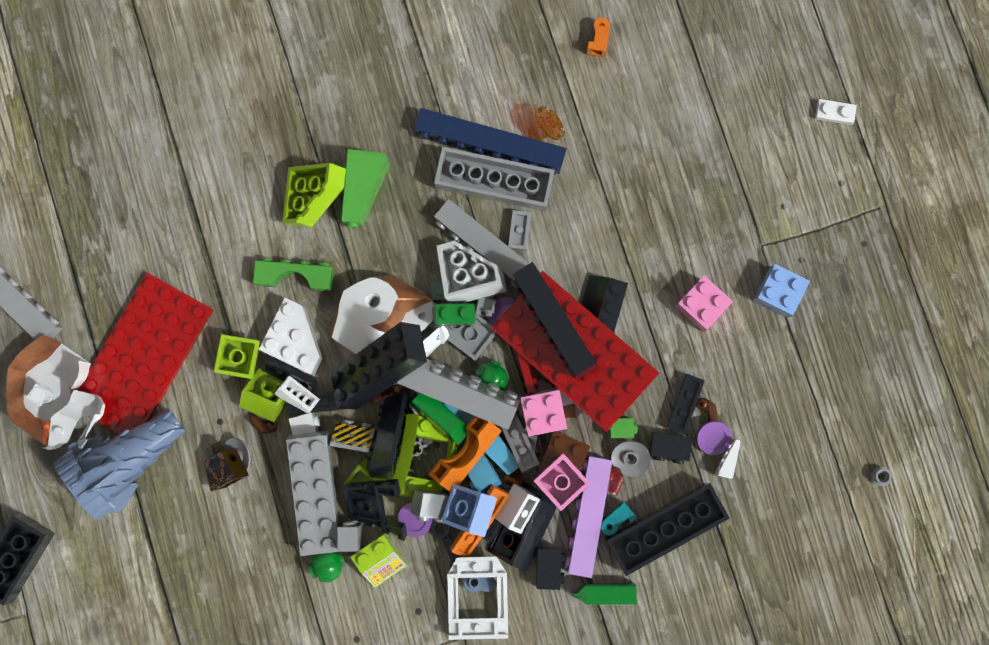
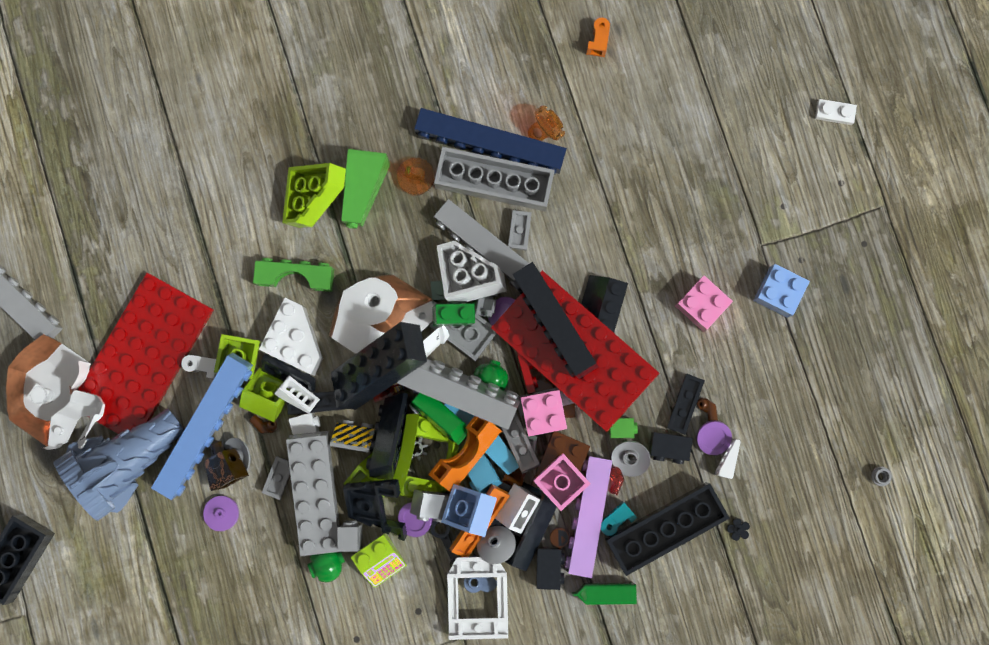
(196, 363): none -> white leg
(202, 426): none -> medium blue brick
(221, 513): none -> medium lavender piece
(277, 478): none -> light grey plate
(415, 176): none -> clear orange tile
(501, 550): none -> light grey dish
(559, 537): none -> reddish brown tile
(738, 529): none -> black plant

